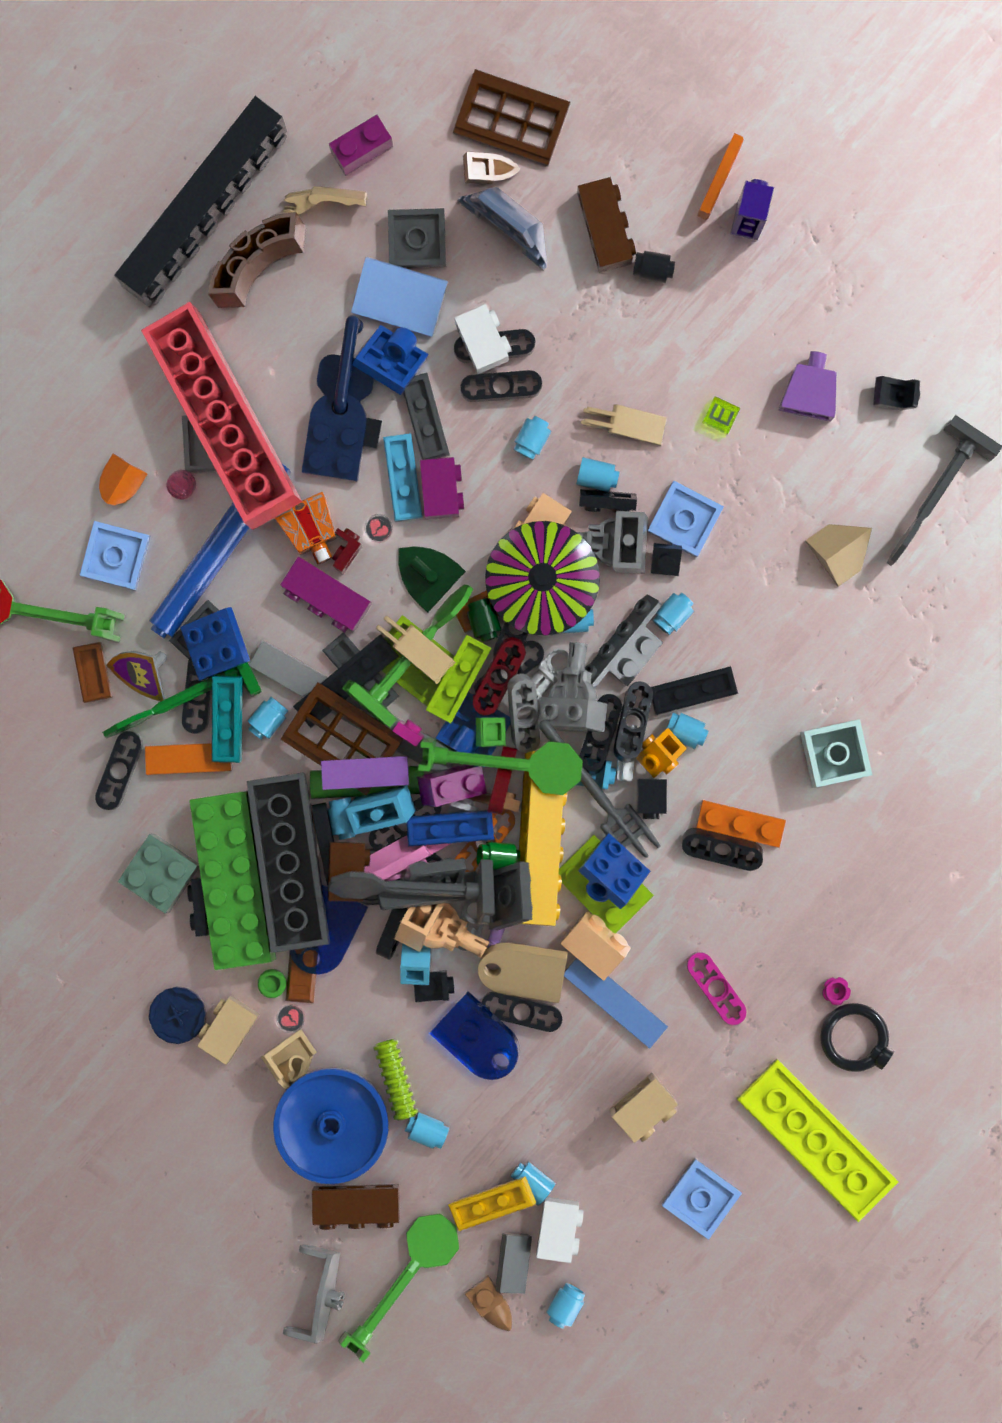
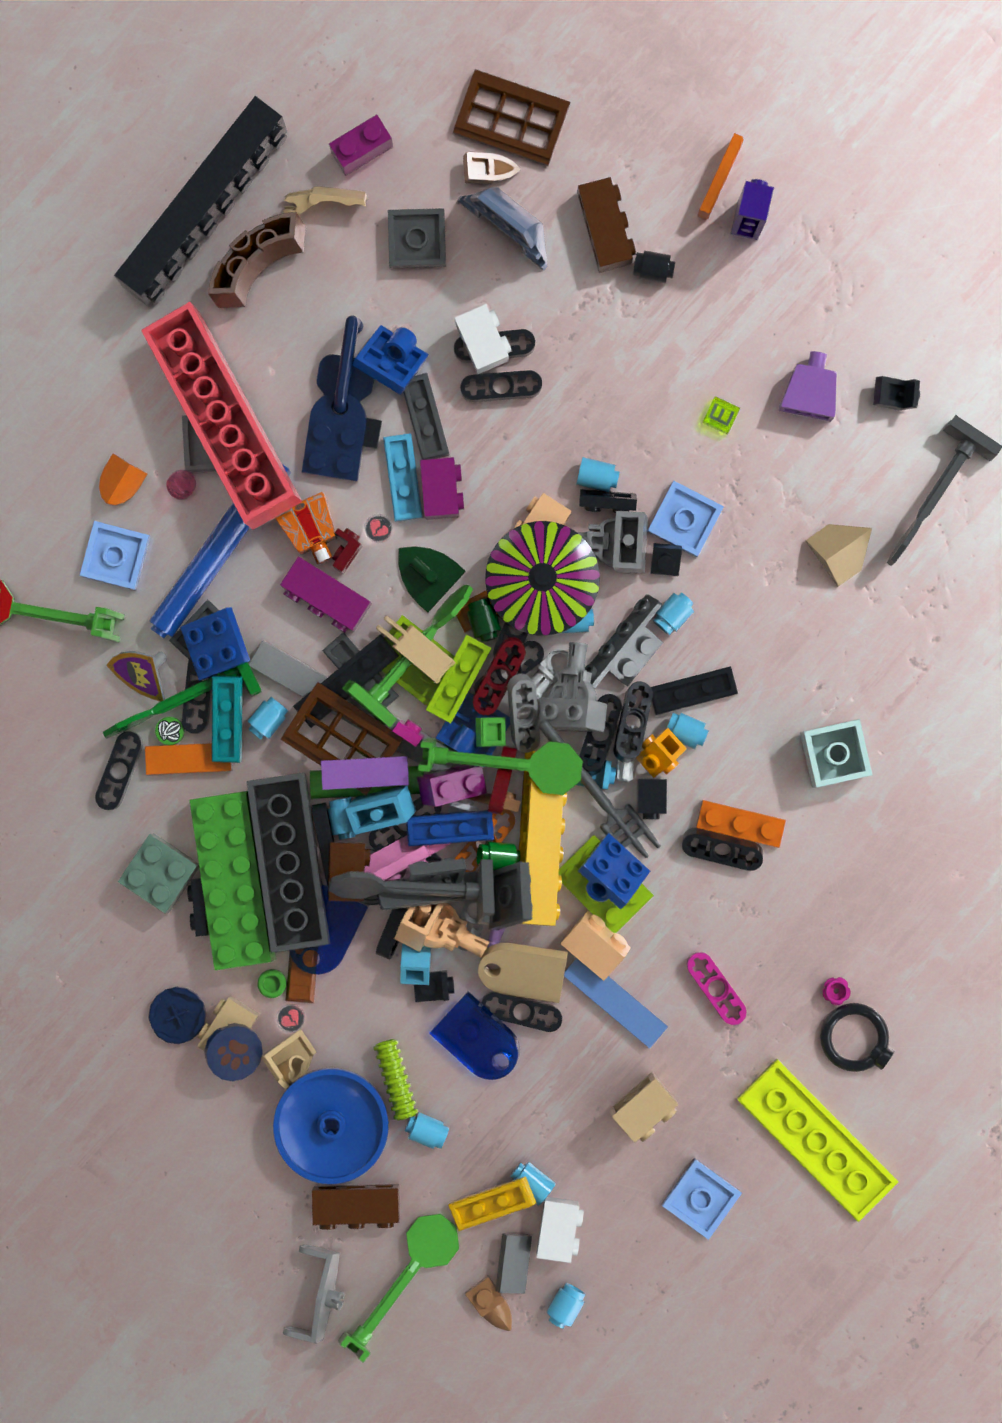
(92, 672): dark orange tile -> none
(169, 731): none -> tile
(233, 1052): none -> dark blue tile
(399, 296): light blue tile -> none
(532, 437): medium azure brick -> none
(629, 423): tan arm -> none

